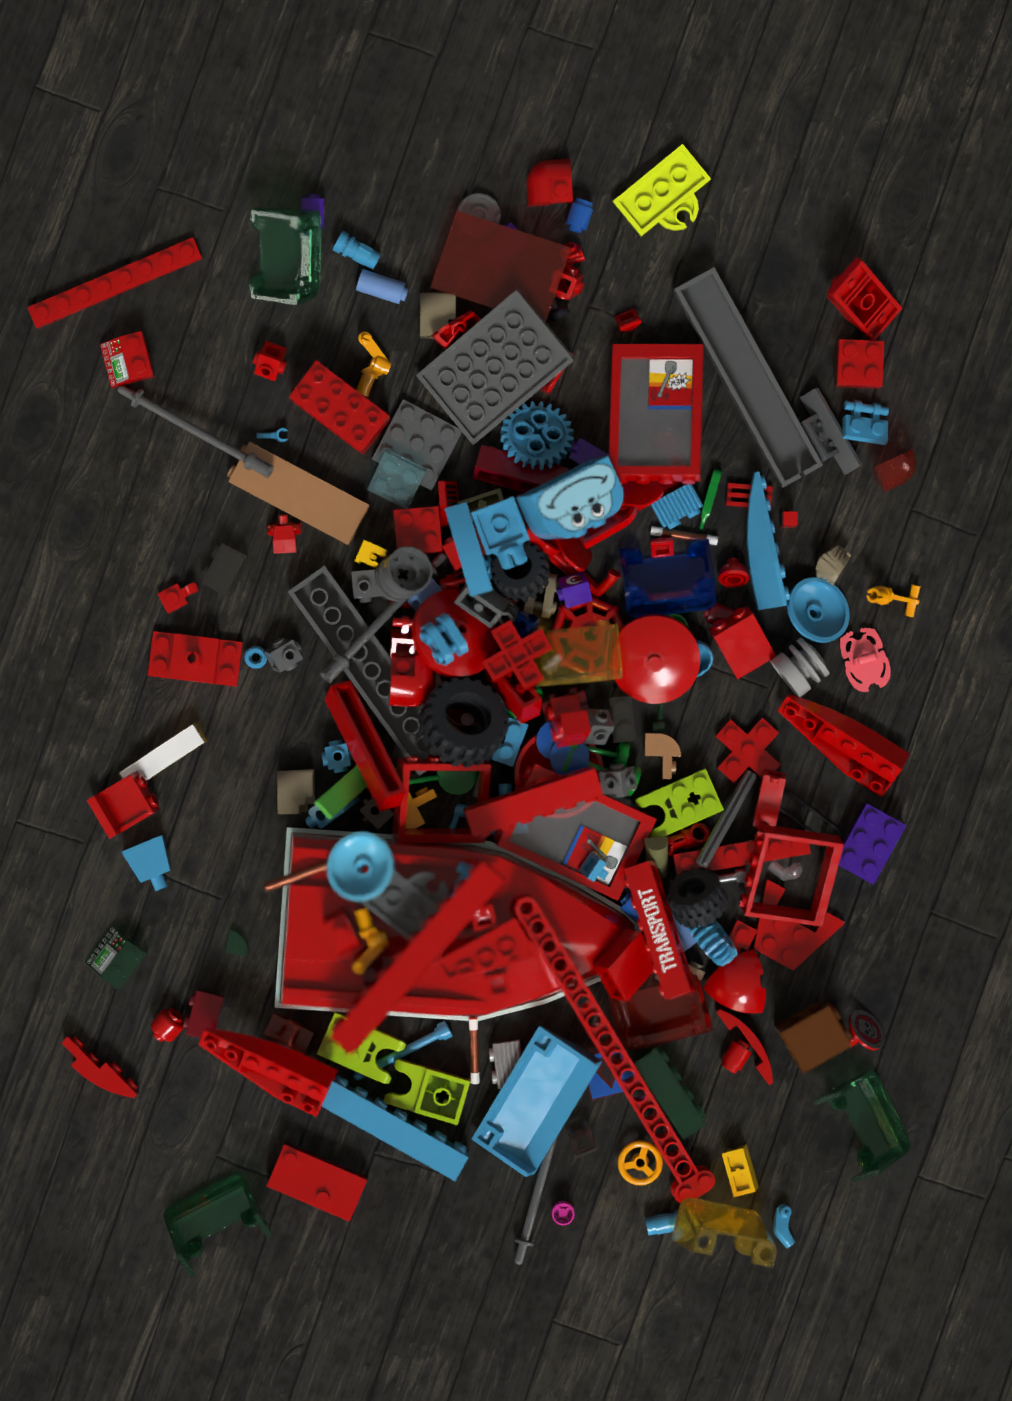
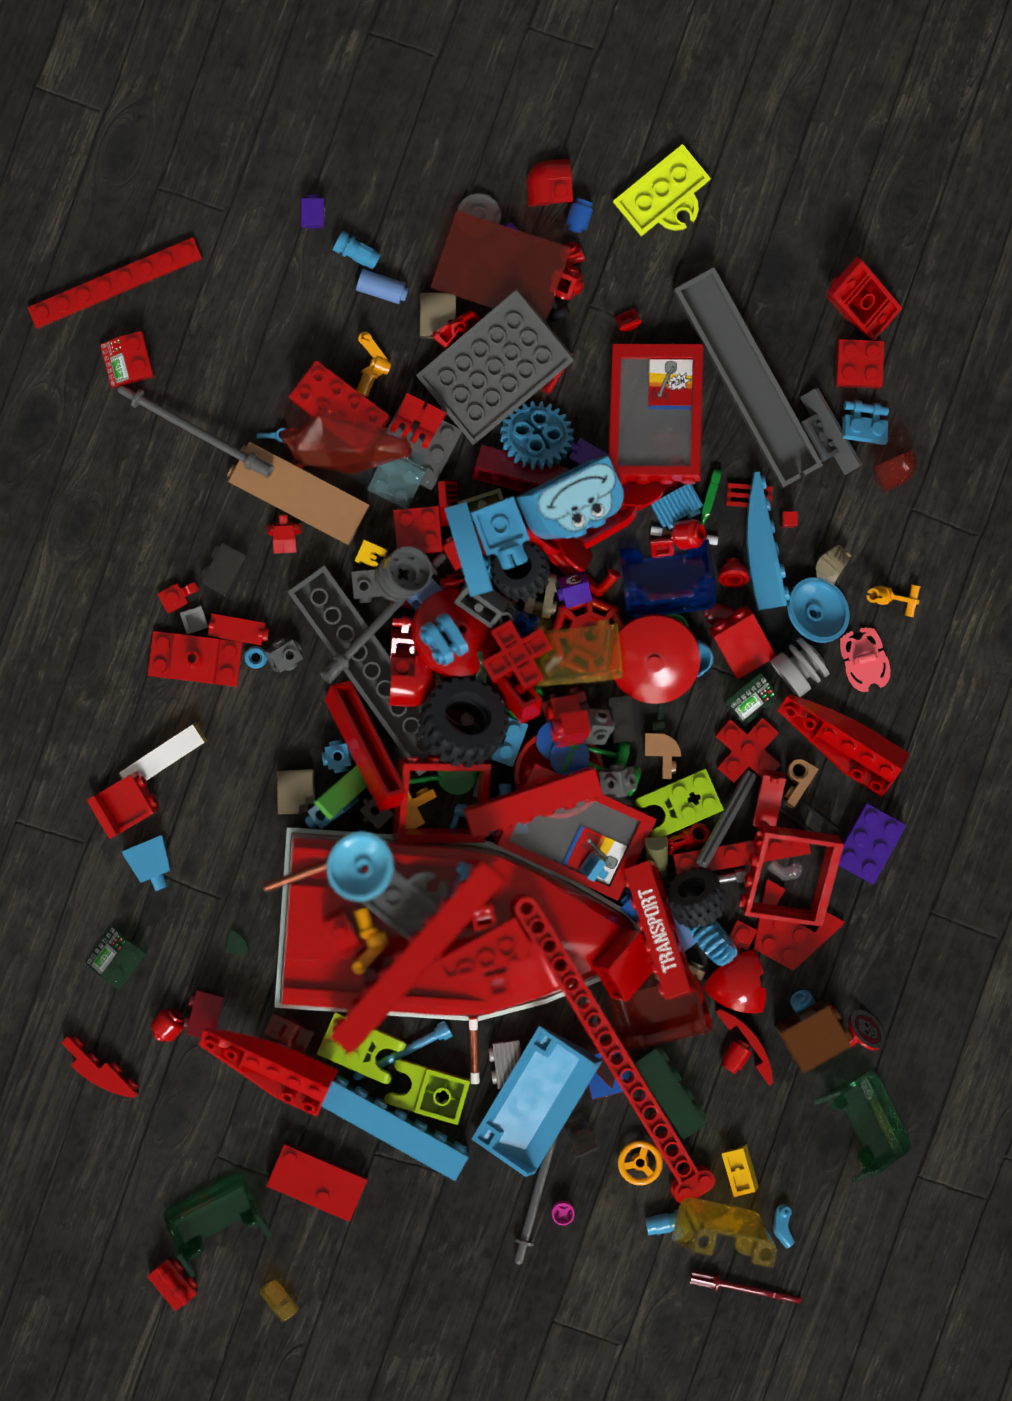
(173, 1283): none -> red brick
(194, 620): none -> light grey tile
(238, 629): none -> red brick
(268, 365): red brick -> none
(278, 1300): none -> clear yellow arm
(287, 255): clear green windscreen -> none
(343, 445): none -> clear red windscreen
(429, 419): none -> red legs
(482, 674): none -> hand
(688, 534): none -> red head
(714, 1282): none -> dark red piece
(750, 698): none -> clear green slope
(795, 793): none -> medium nougat plate
(801, 1000): none -> dark azure plate

